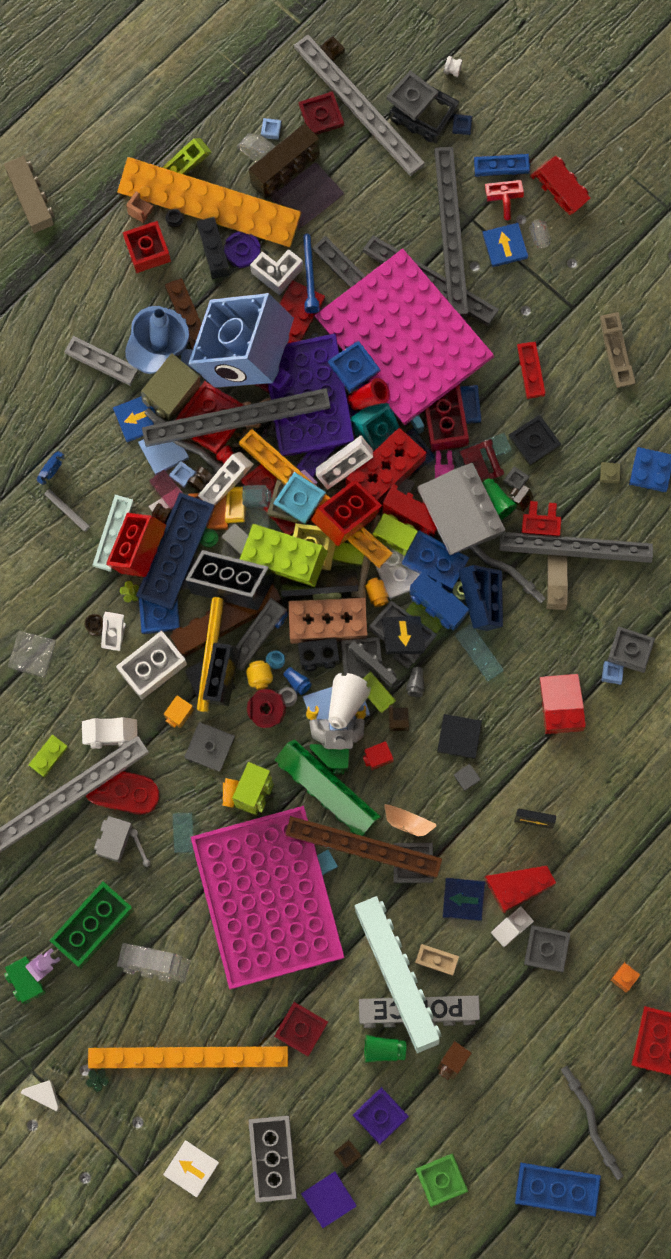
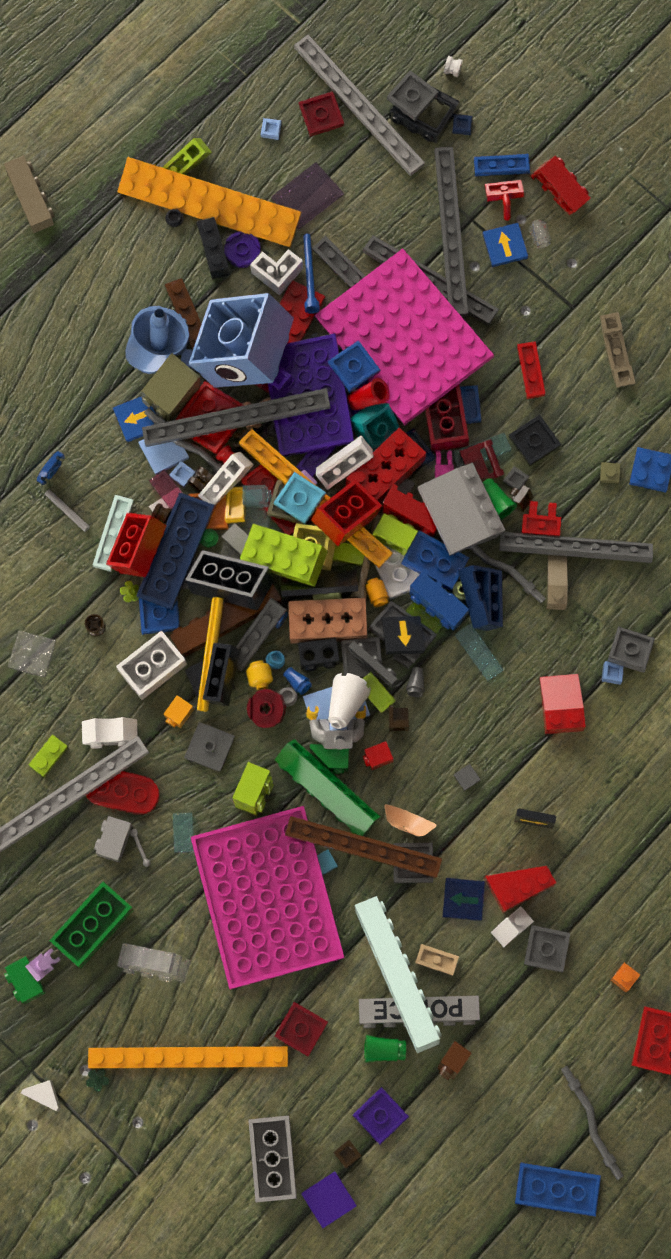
(101, 360): light grey plate -> none
(113, 631): white slope -> none
(138, 208): nougat panel -> none
(146, 247): red brick -> none
(191, 1168): white tile -> none
(228, 791): light orange cone -> none
(255, 146): clear slope -> none
(284, 161): dark brown brick -> none
(332, 48): dark brown tile -> none
(418, 424): medium azure tile -> none
(441, 1180): bright green tile -> none
(459, 736): black tile -> none

